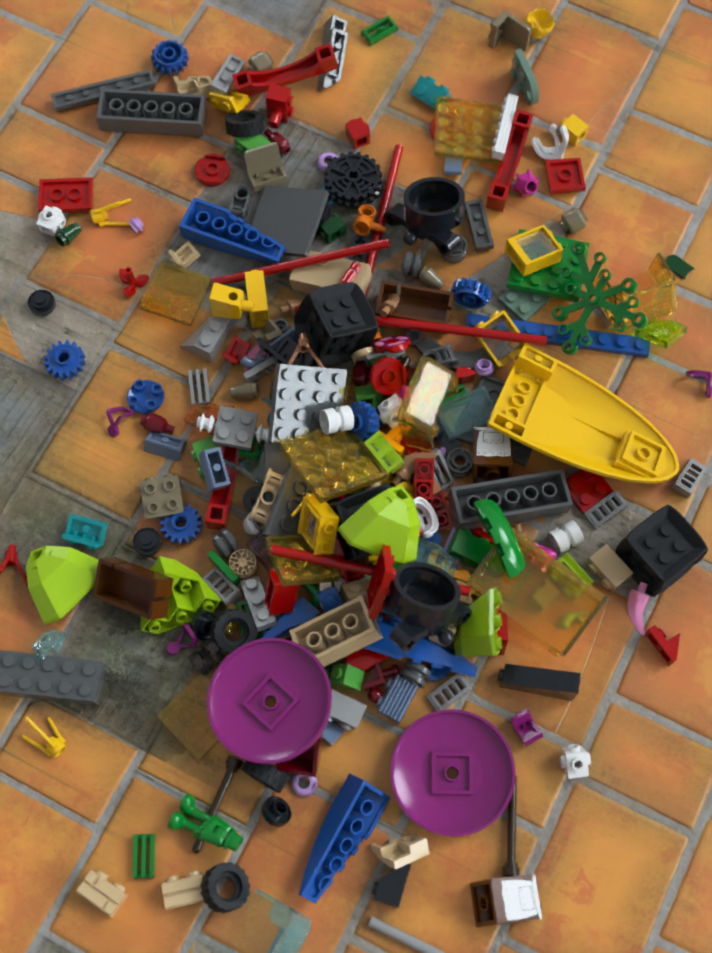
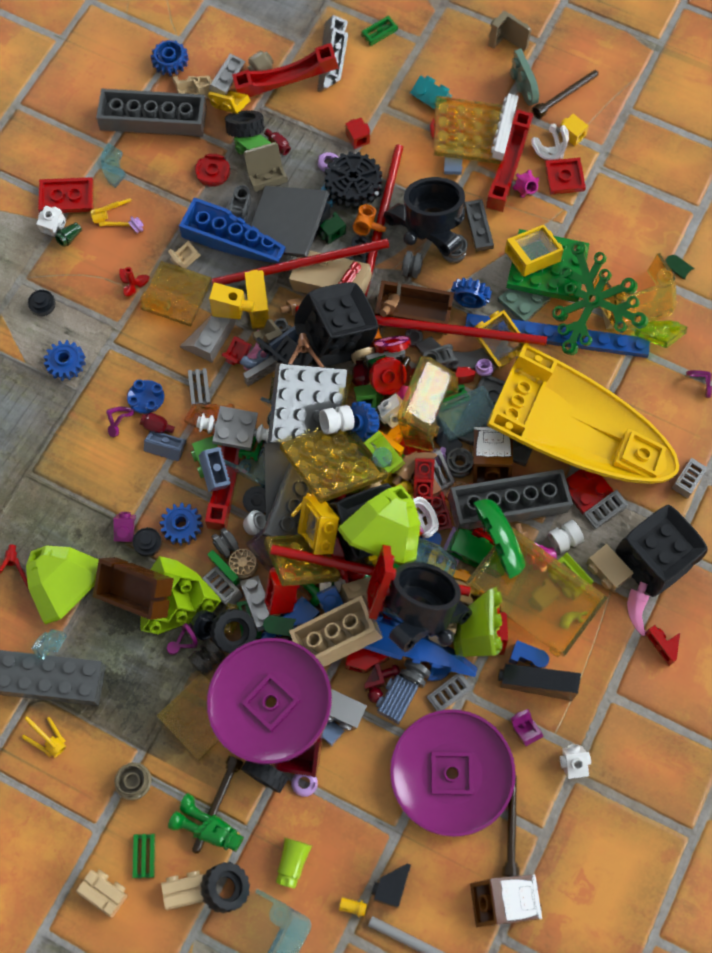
(85, 531): teal bracket -> none
(91, 93): dark grey plate -> none
(111, 165): none -> clear light blue tile
(124, 527): none -> magenta bracket
(132, 781): none -> dark tan piece
(161, 496): dark tan bracket -> none
(246, 391): dark tan cone -> none
(270, 485): tan piece -> none
(276, 811): black plate -> none
(278, 625): none -> dark green piece
(279, 105): red brick -> none
(292, 862): none -> lime plant
(344, 676): bright green slope -> none
(344, 828): blue wedge -> none
(353, 907): none -> yellow pin
(382, 457): none -> clear light blue tile
(401, 850): tan slope -> none
(430, 278): dark tan cone -> none
(528, 655): none -> blue leg
(540, 23): yellow hair -> none
(540, 110): none -> dark brown piece
(573, 220): dark tan head -> none

